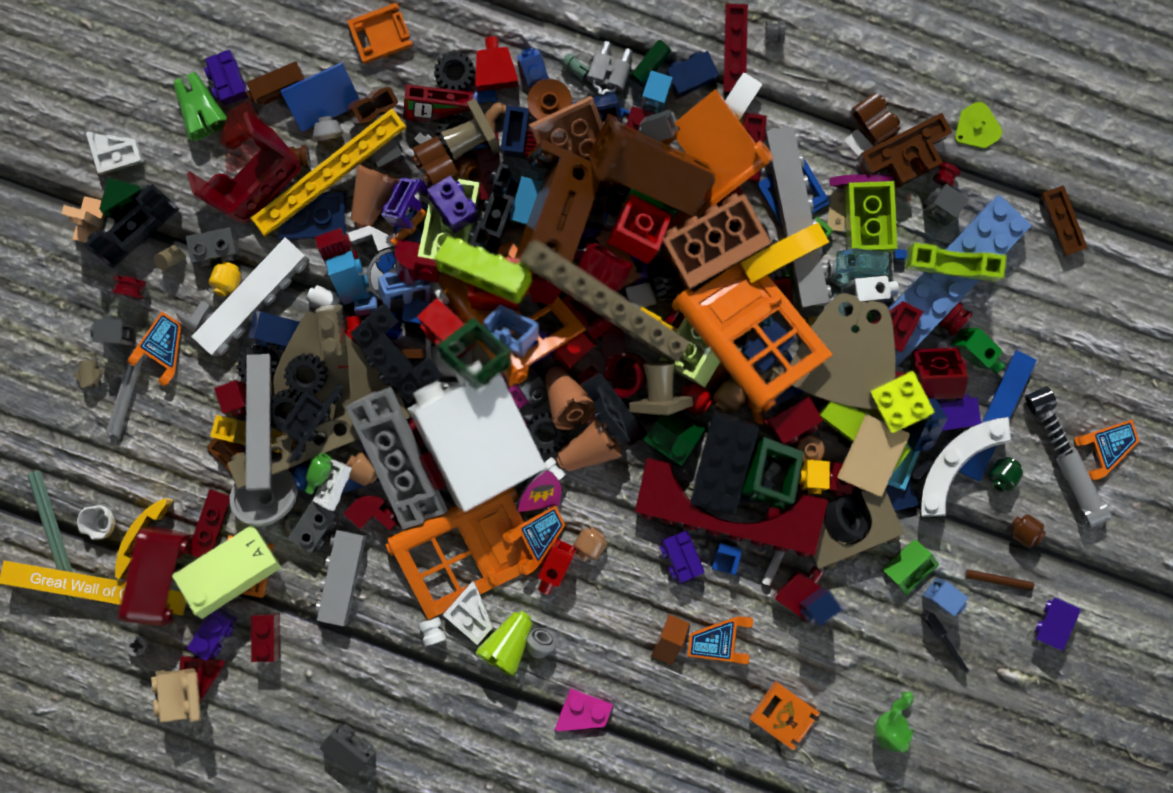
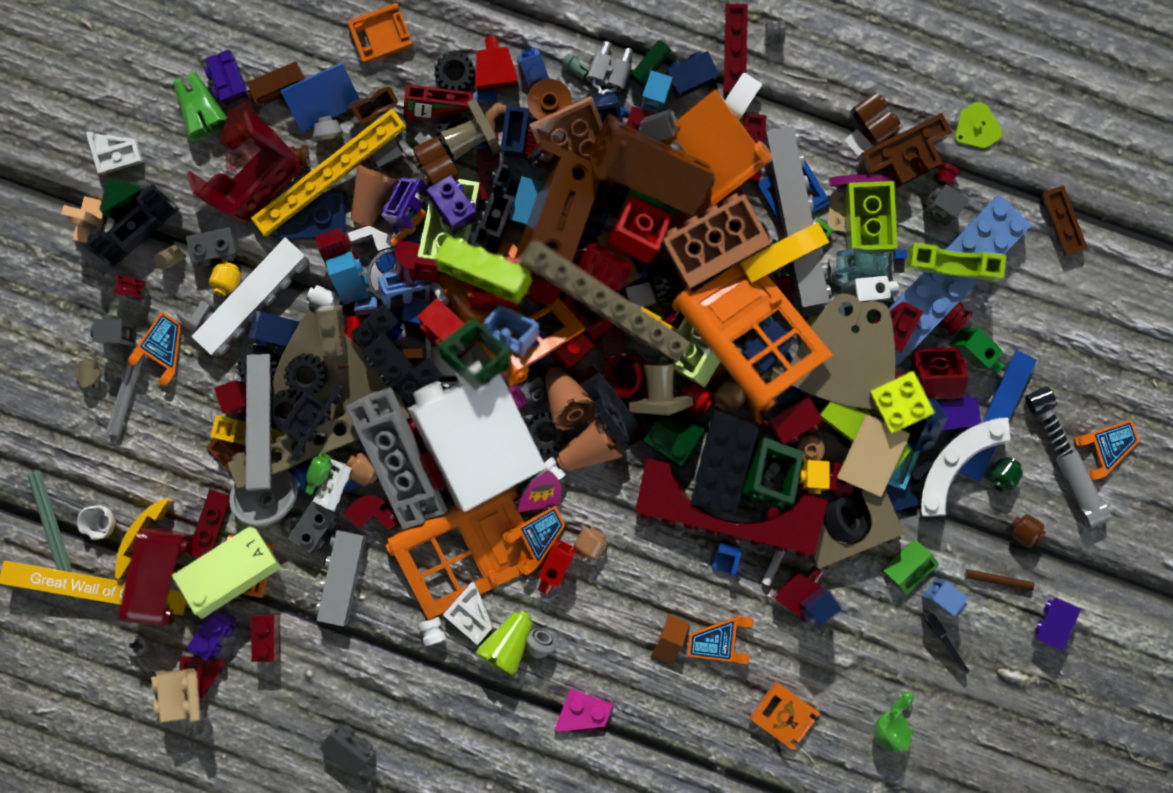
(467, 168): reddish brown head -> none
(682, 556): dark purple brick -> none

